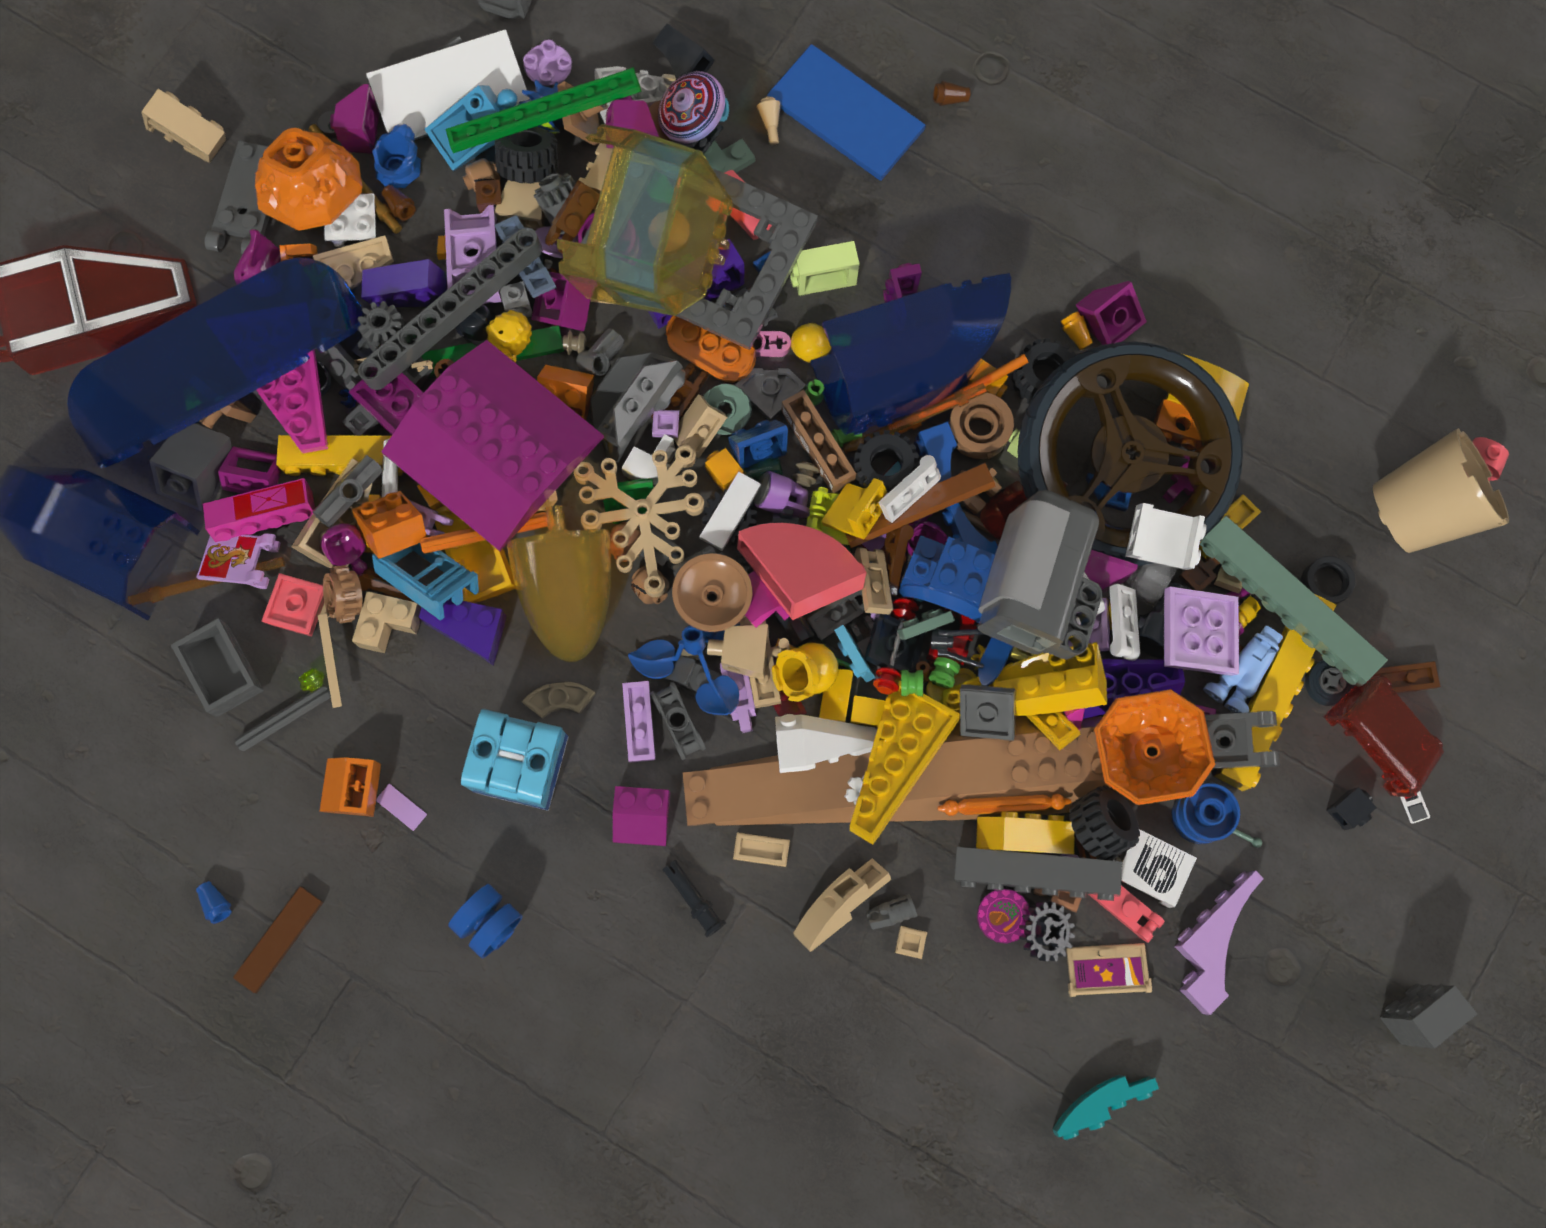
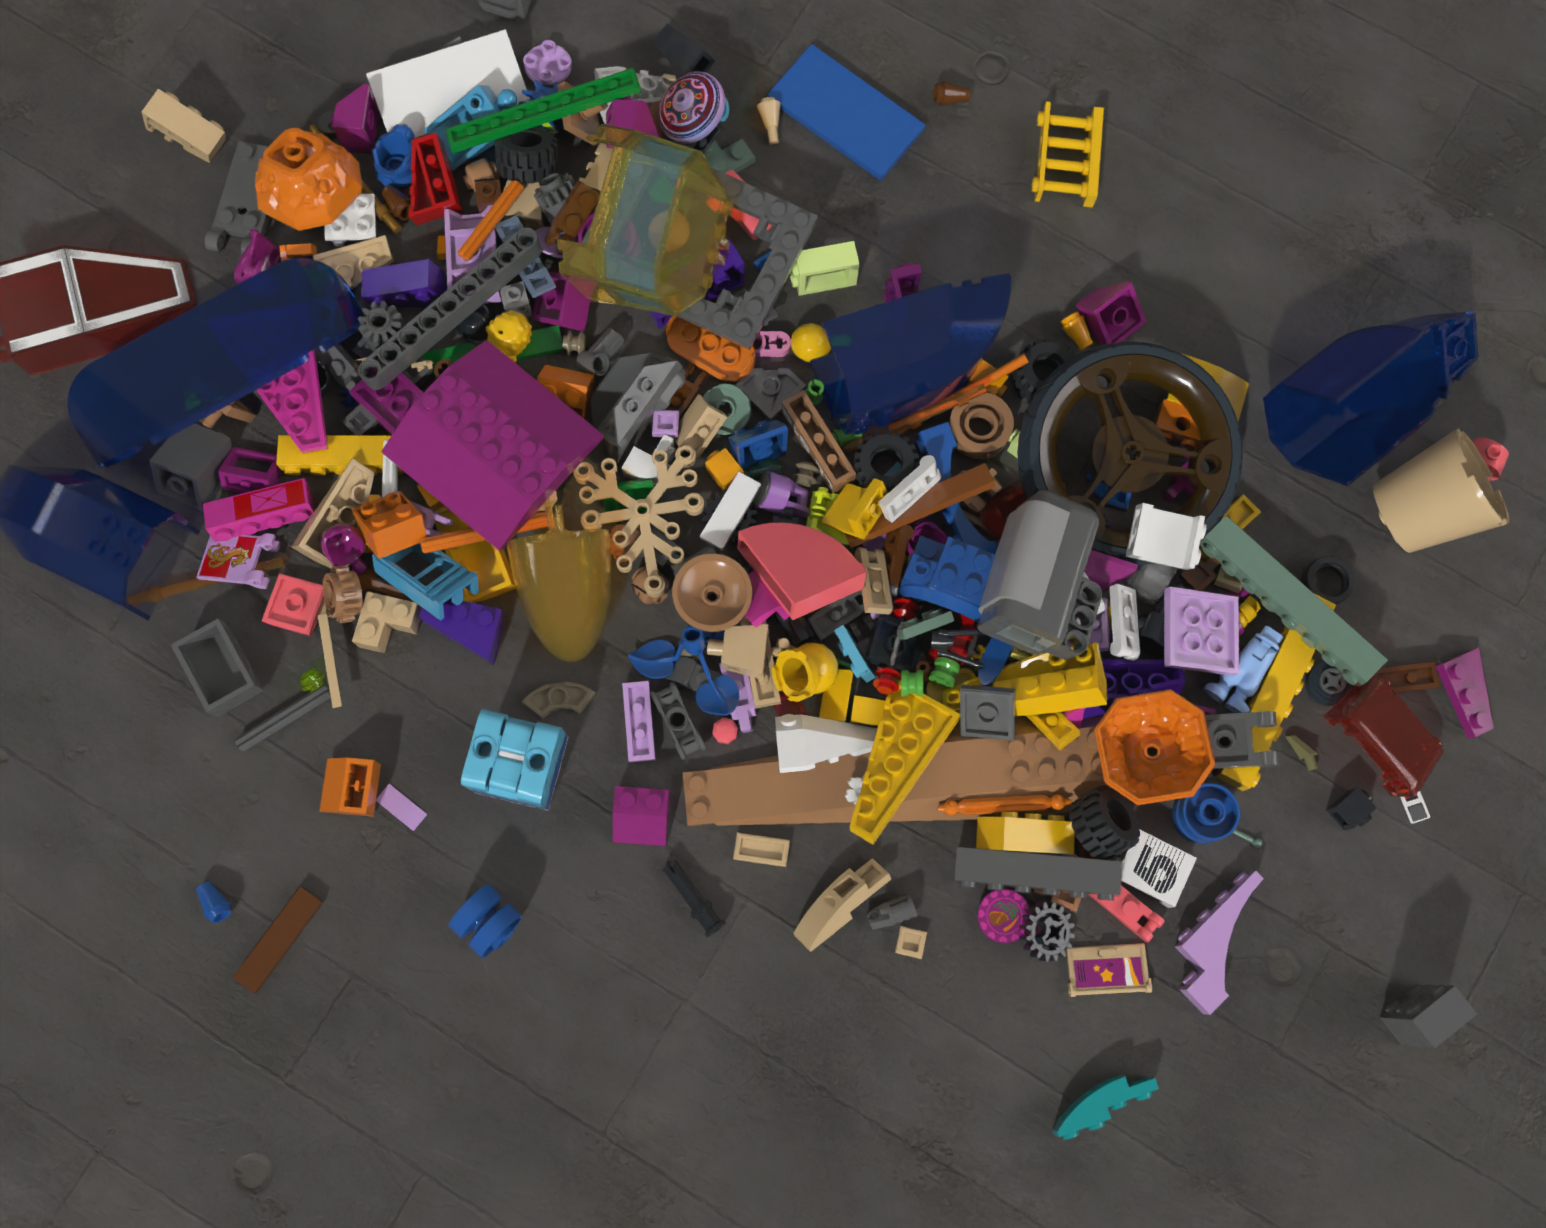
(359, 479): dark grey piece -> none
(432, 181): none -> red wedge
(490, 220): none -> orange axle
(725, 731): none -> coral tile
(1088, 167): none -> yellow fence
(1303, 751): none -> olive bar
(1368, 393): none -> clear blue windscreen
(1467, 691): none -> magenta wing

